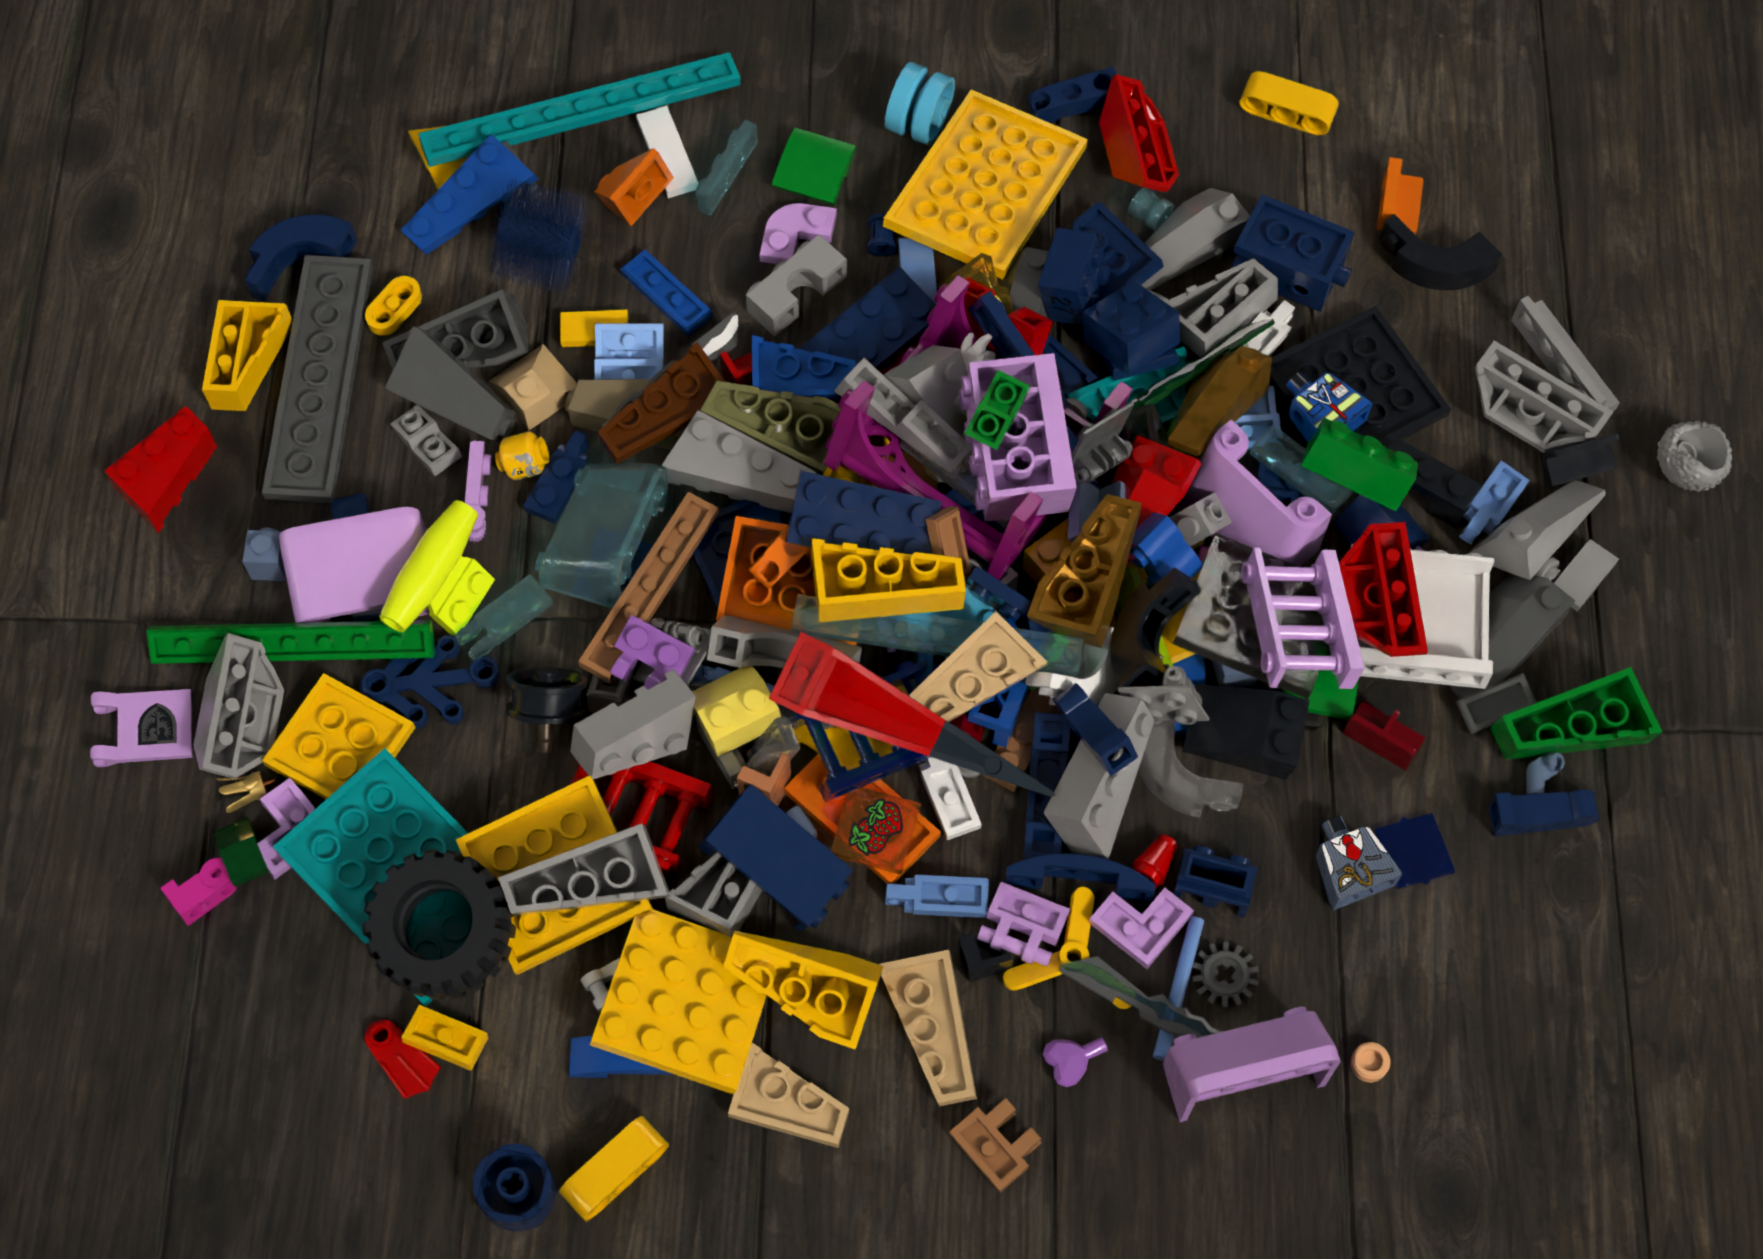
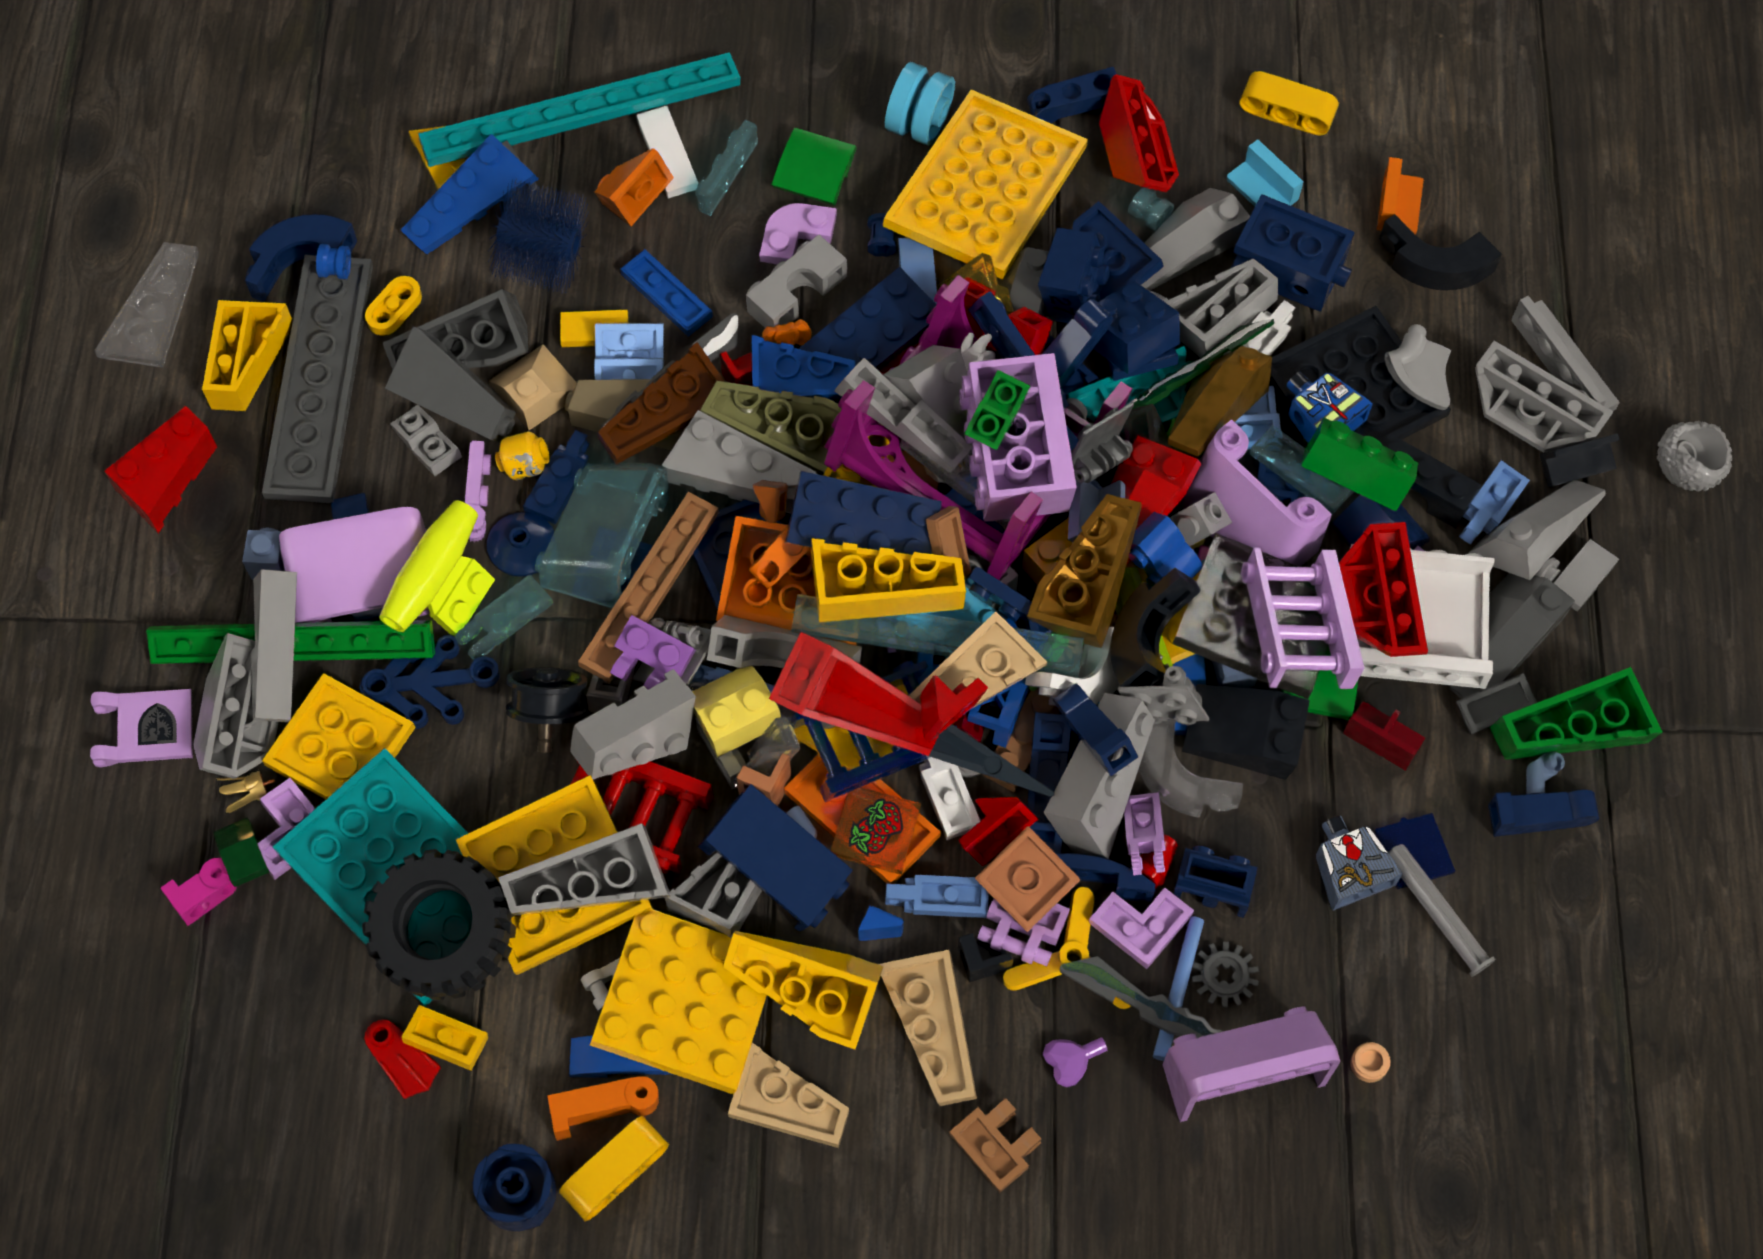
(152, 310): none -> clear wing
(273, 645): none -> light grey slope
(333, 261): none -> blue wheel
(518, 557): none -> dark blue dish
(602, 1101): none -> orange leg
(772, 499): none -> dark orange slope
(790, 333): none -> orange piece
(880, 925): none -> blue slope
(944, 707): none -> red slope
(1003, 823): none -> red slope
(1027, 879): none -> nougat plate
(1079, 338): none -> dark blue leg
(1144, 830): none -> lavender hinge
(1265, 175): none -> medium azure panel
(1421, 368): none -> light grey arm
(1440, 911): none -> light grey axle

